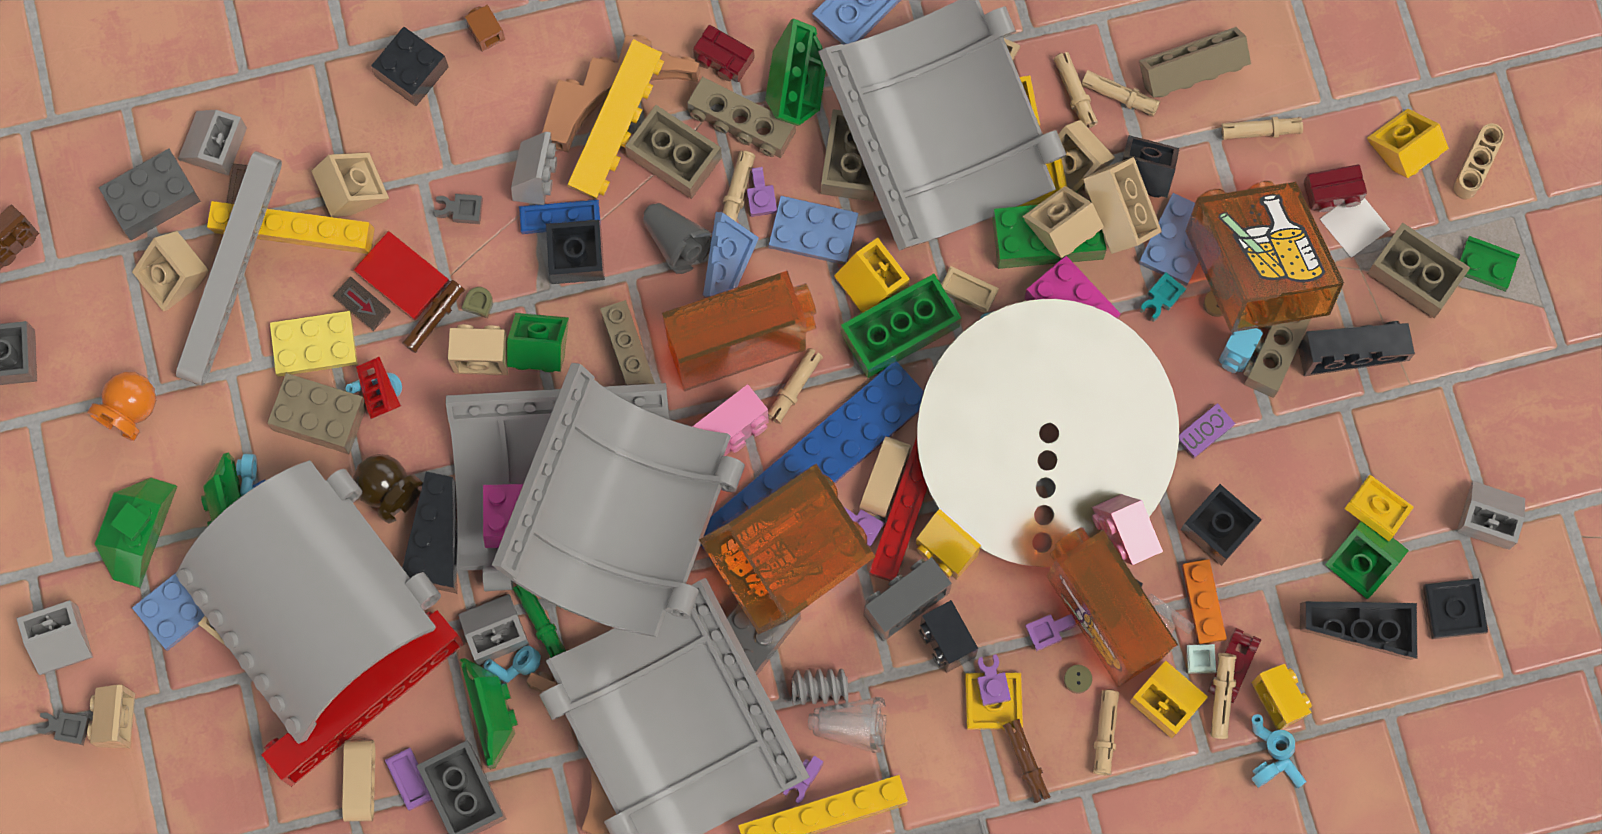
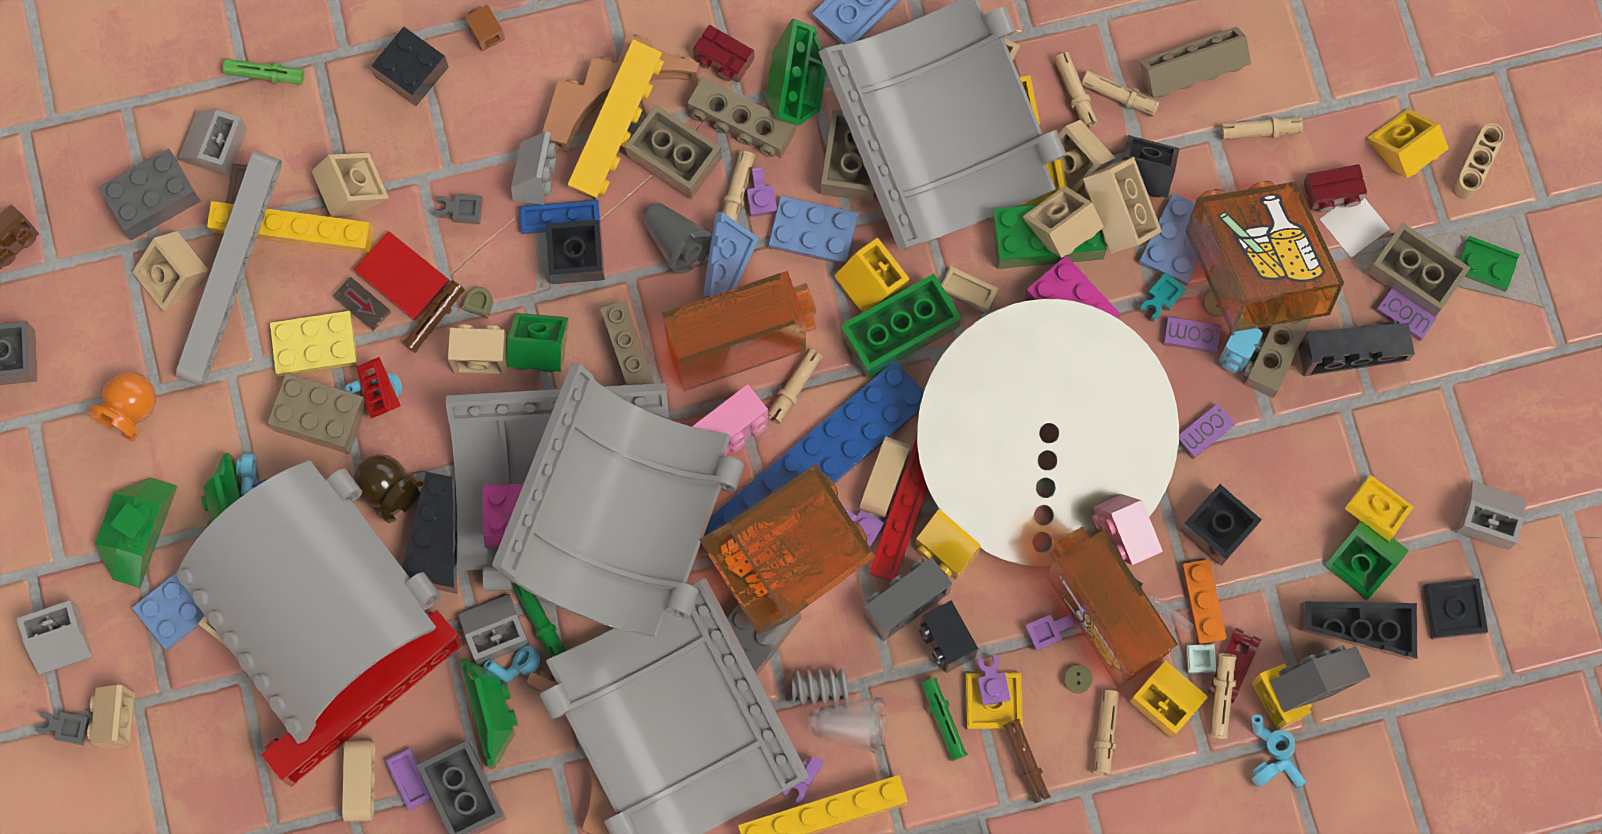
(275, 72): none -> bright green pin
(933, 693): none -> green pin
(1192, 335): none -> medium lavender tile
(1319, 677): none -> dark grey brick
(1399, 308): none -> medium lavender tile

